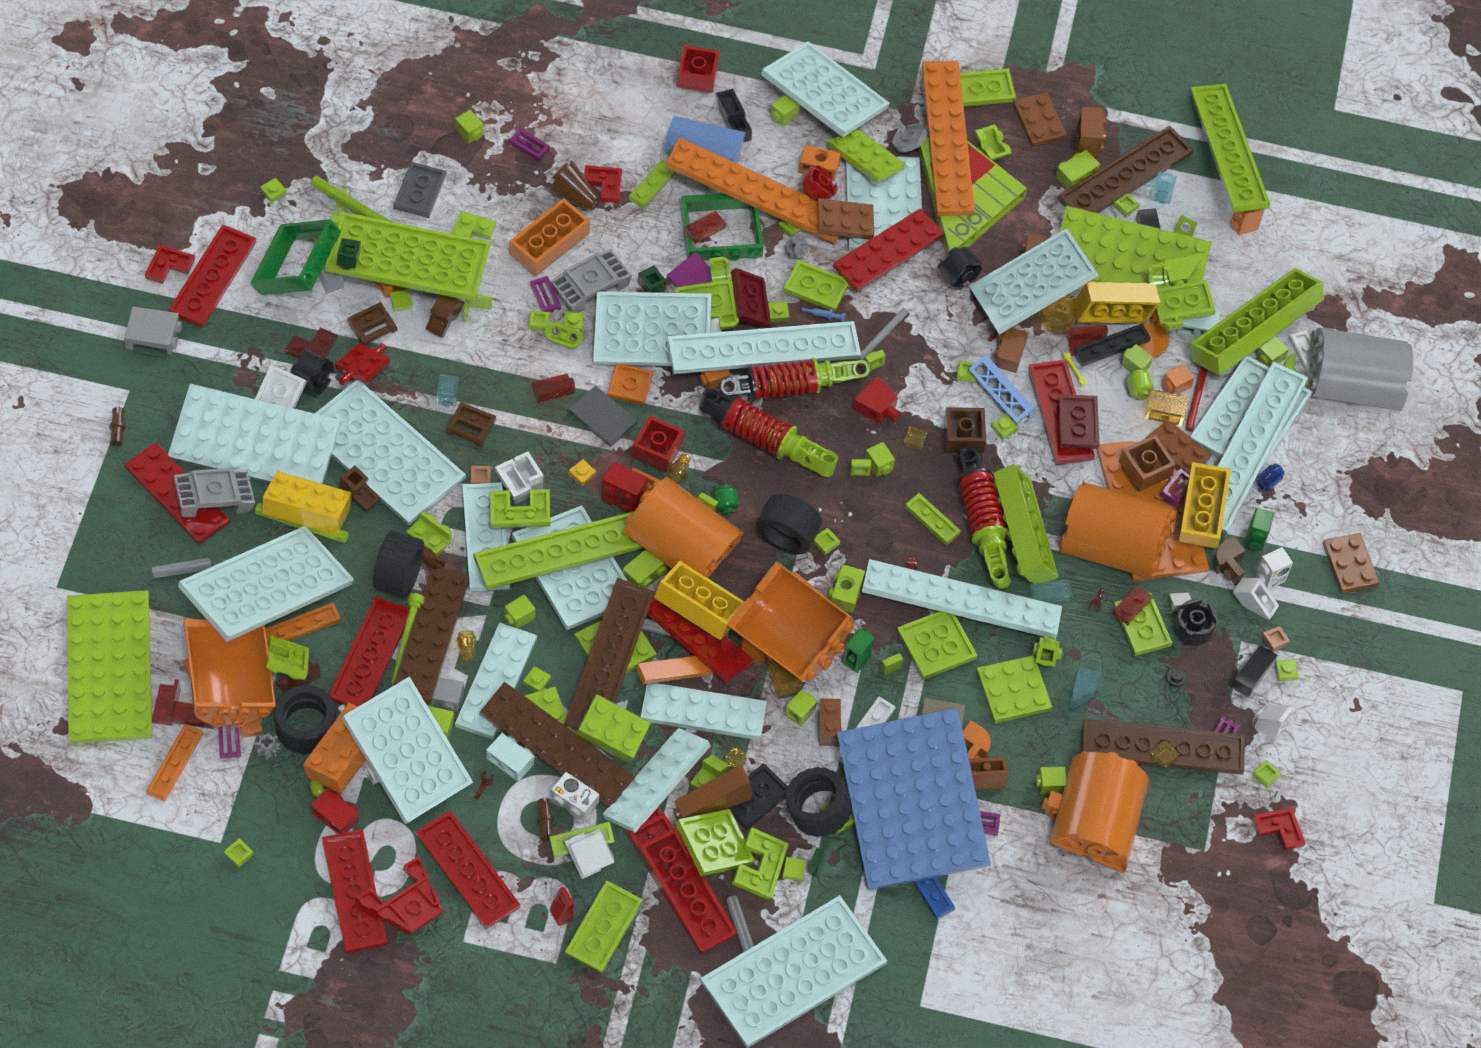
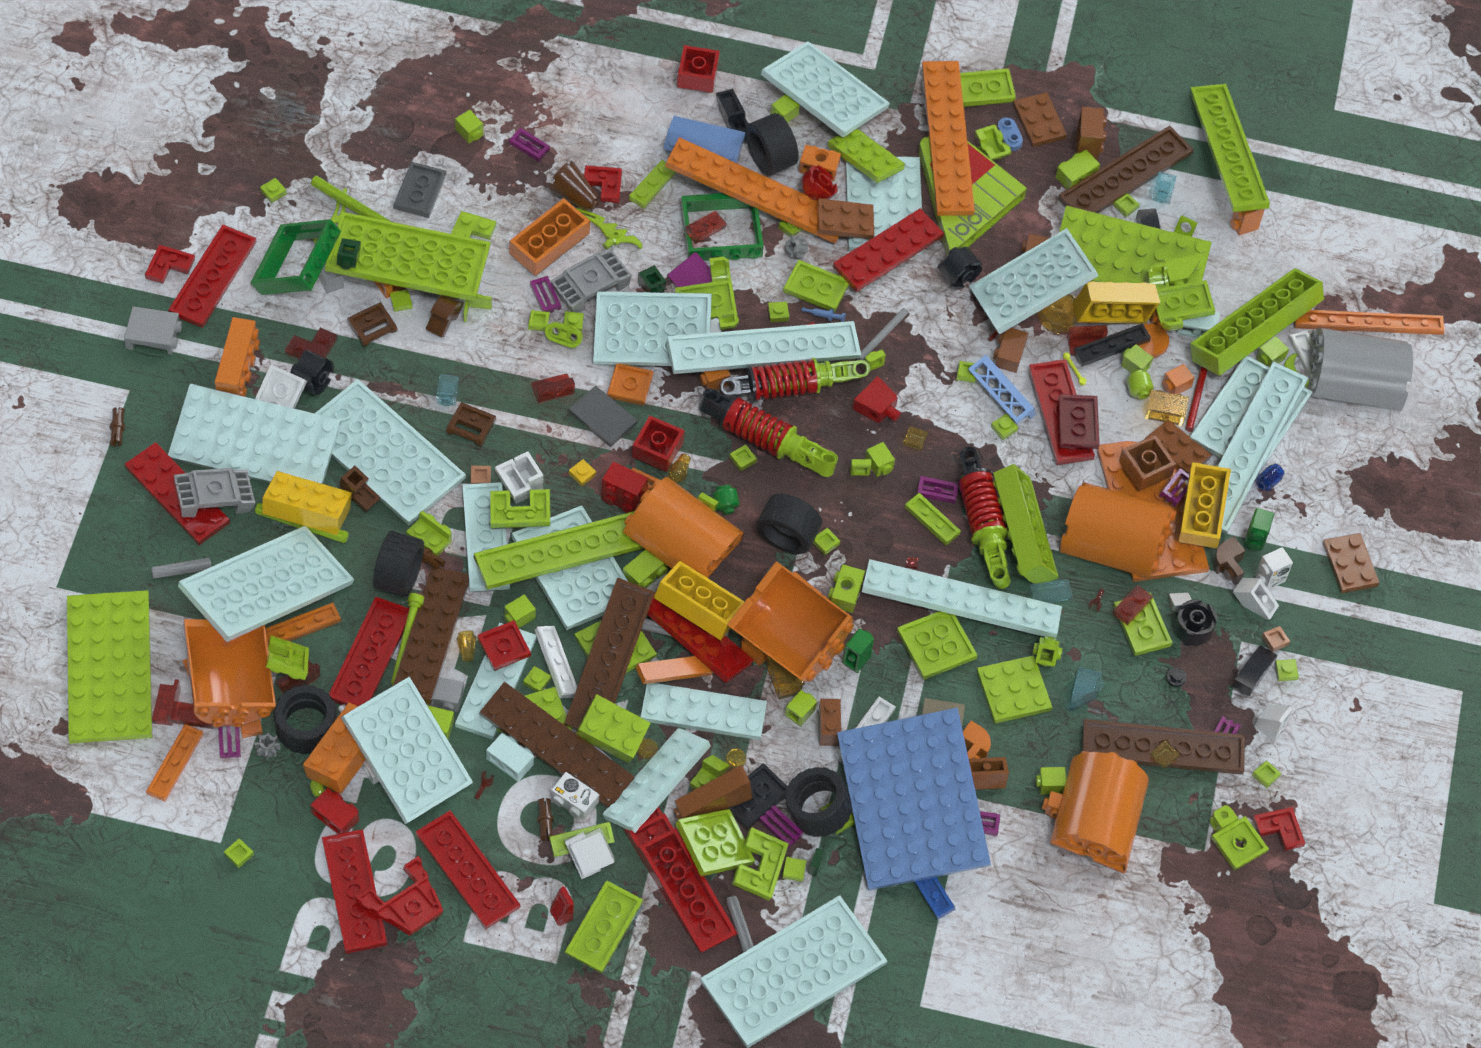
(238, 357): none -> orange brick
(362, 363): red plate -> none
(504, 645): none -> red plate
(556, 661): none -> white tile
(613, 235): none -> lime piece
(648, 748): none -> clear yellow plate
(743, 458): none -> lime plate
(751, 298): dark red plate -> none
(769, 814): none -> magenta tile
(772, 144): none -> black tyre
(891, 664): lime tile -> none
(910, 138): light grey tile -> none
(938, 493): none -> magenta tile
(964, 428): reddish brown brick -> none
(1010, 132): none -> medium blue plate
(1228, 830): none -> lime plate
(1371, 322): none -> orange tile

